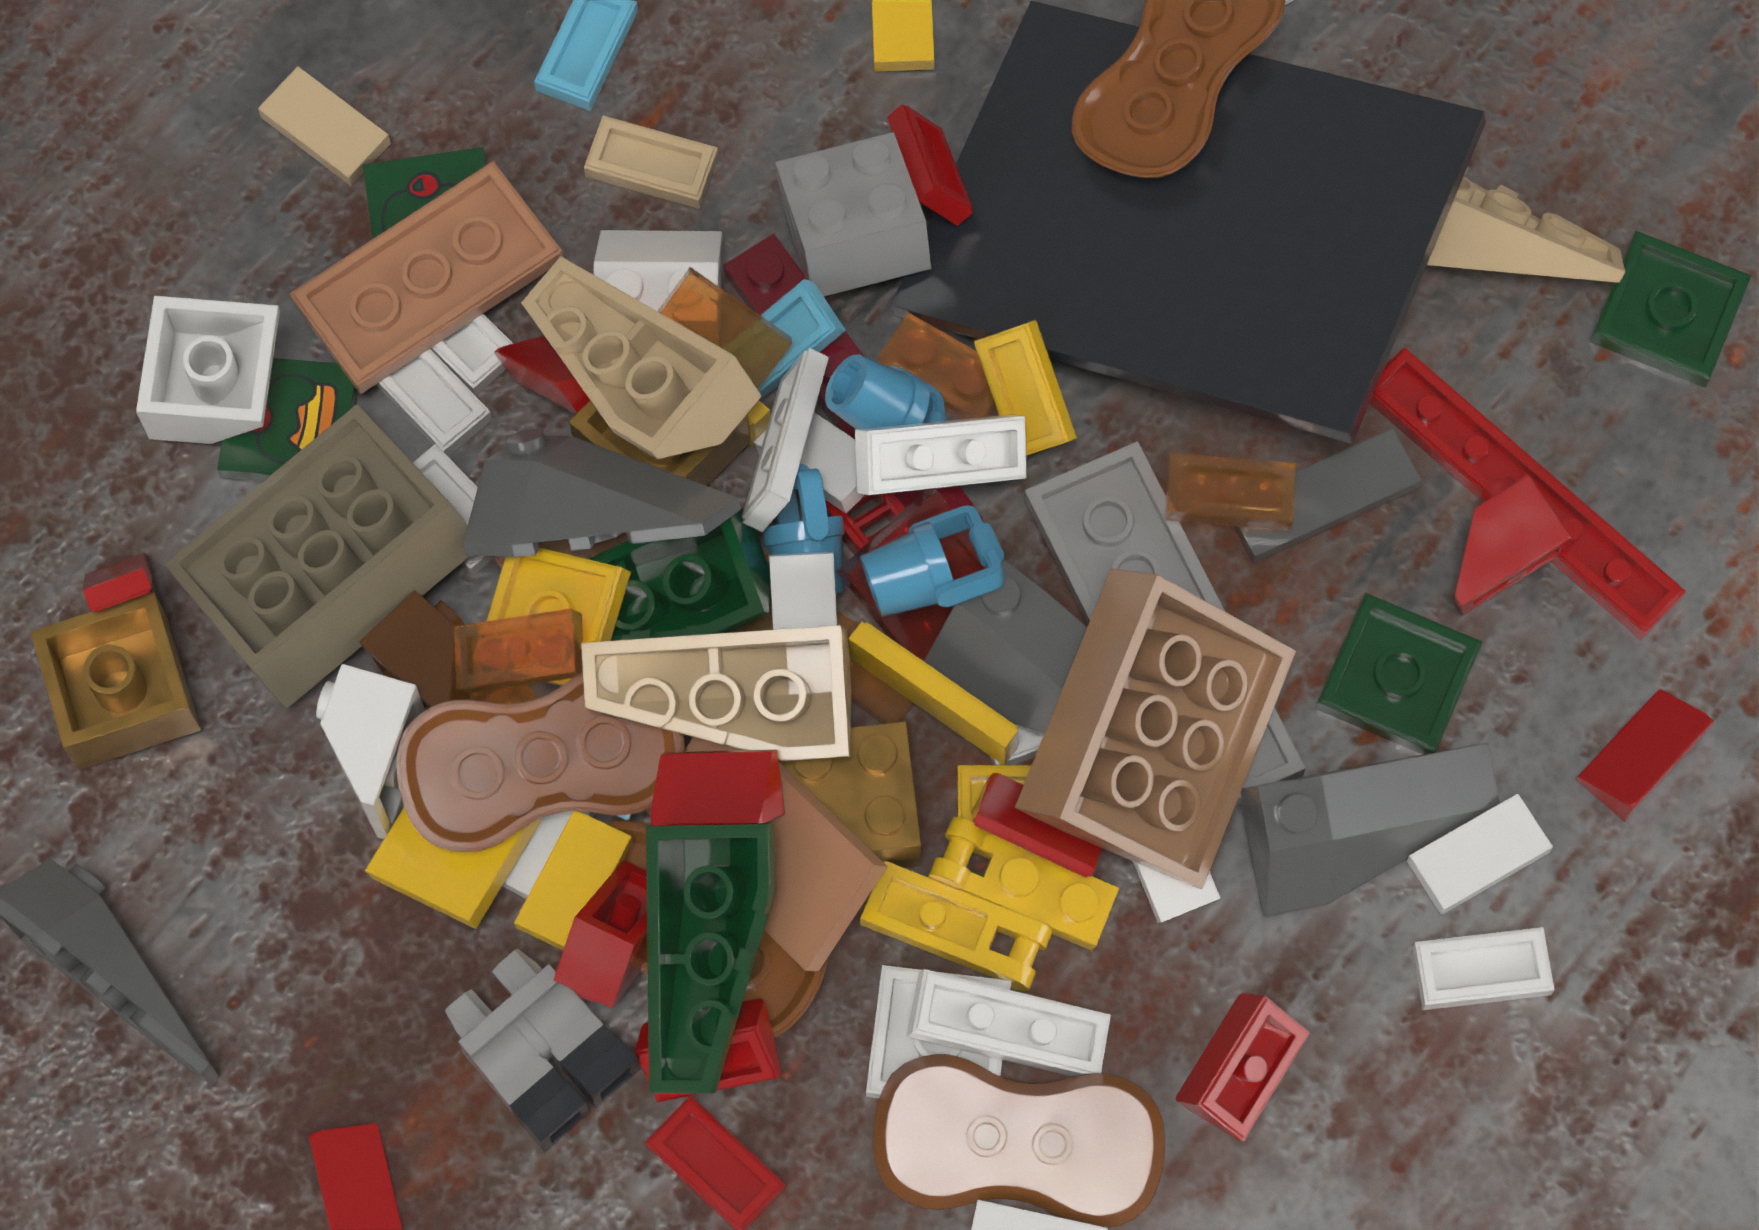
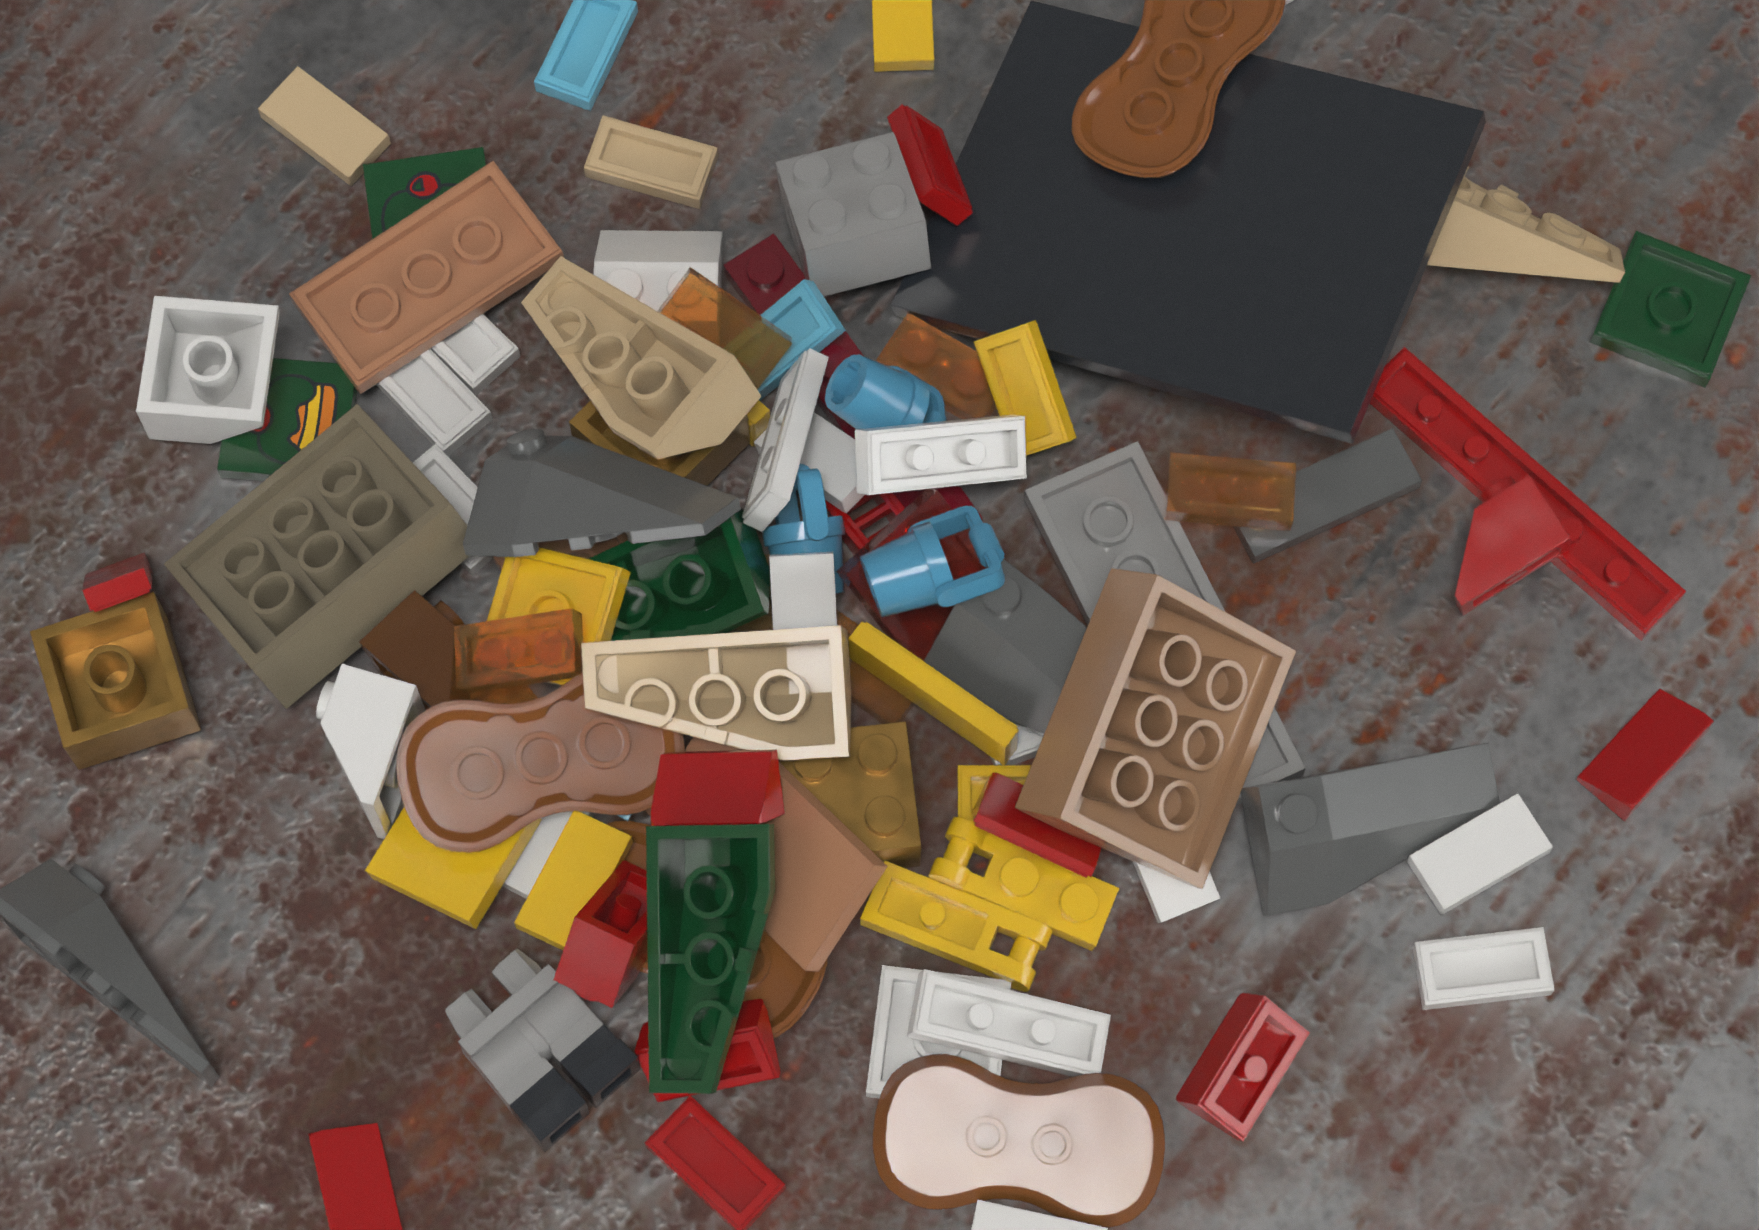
(542, 370): red slope -> none
(1398, 675): dark green tile -> none

